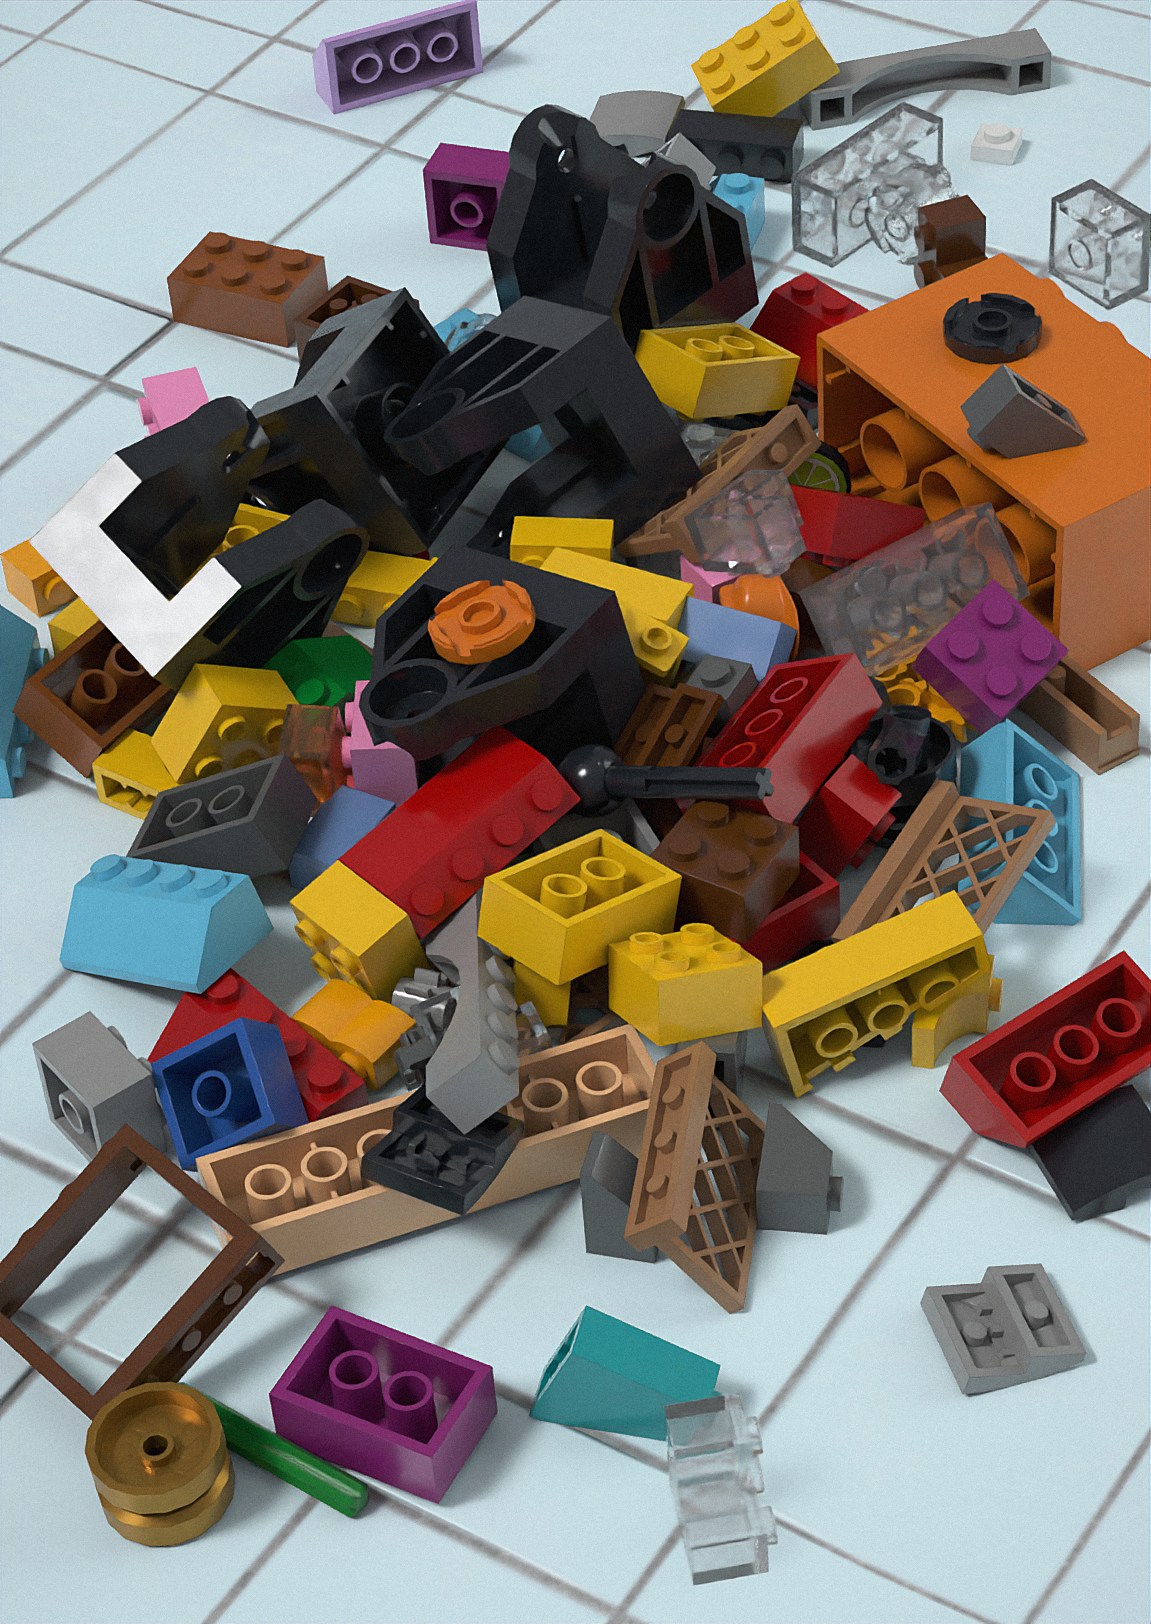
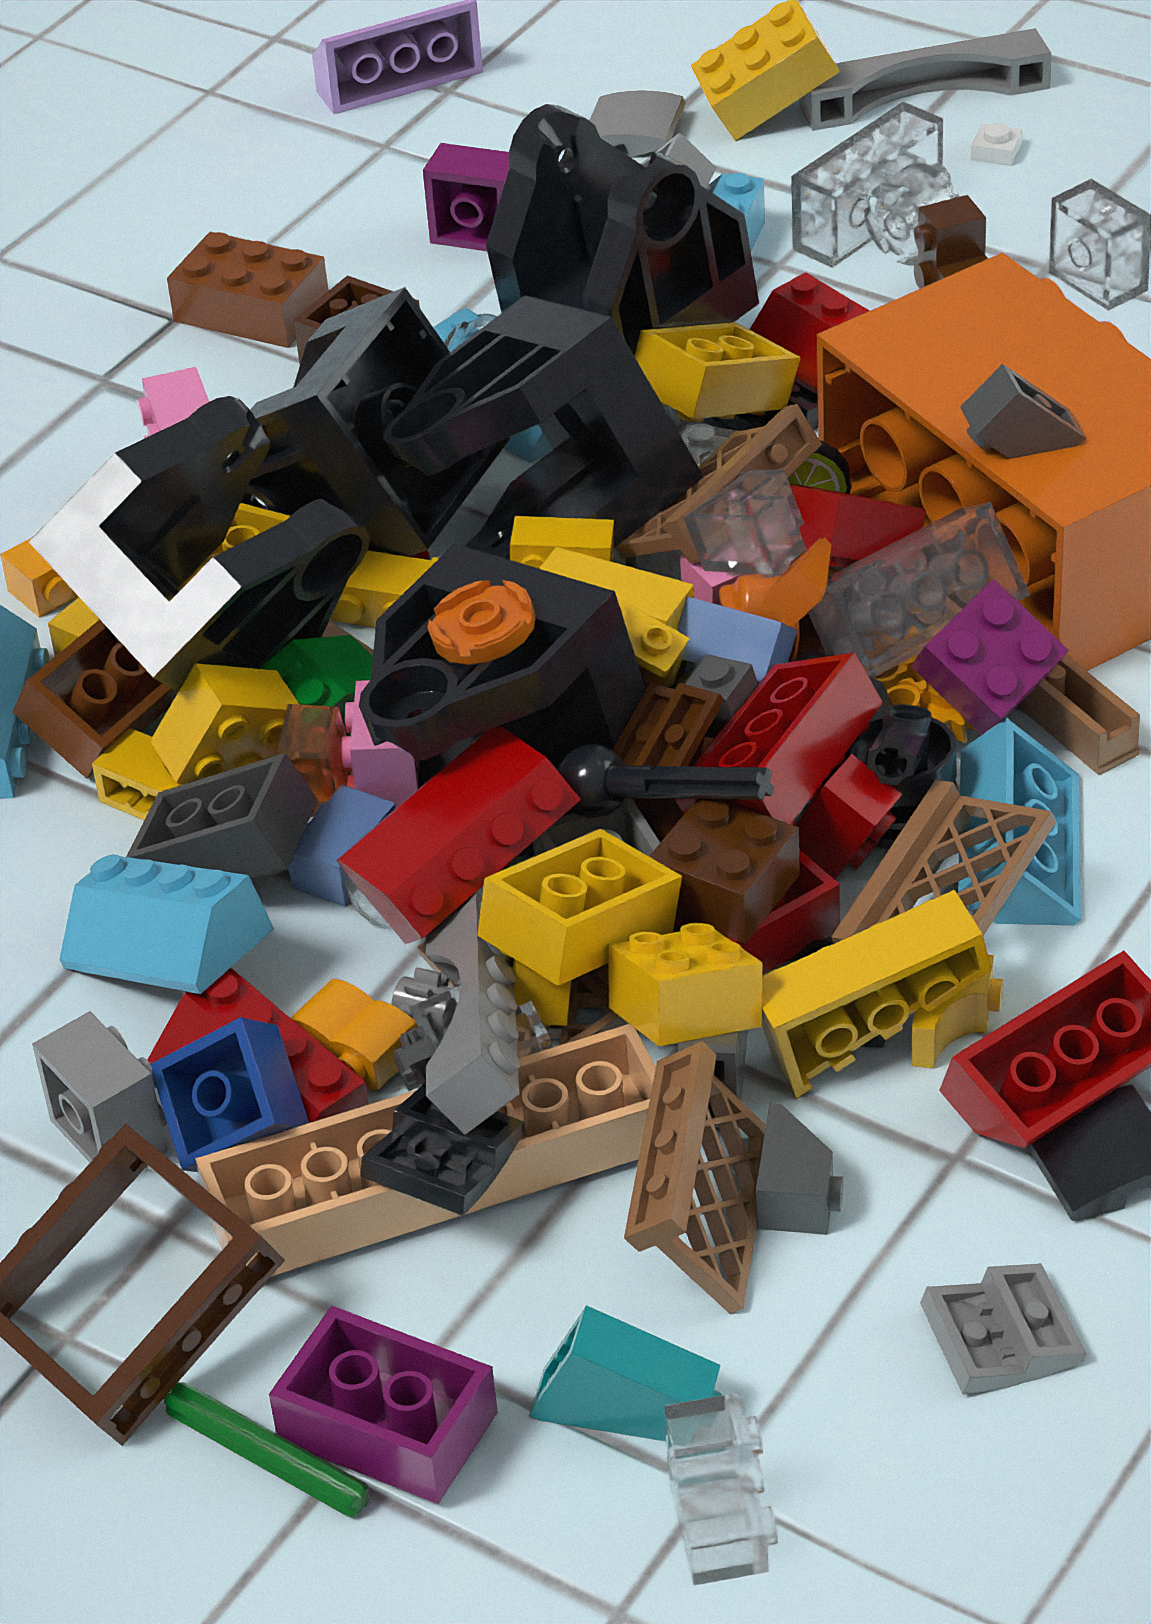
(160, 1463): pearl gold wheel -> none
(356, 933): yellow brick -> none
(606, 1197): dark grey slope -> none
(744, 143): black brick -> none
(801, 584): none -> orange slope
(992, 329): black tile -> none

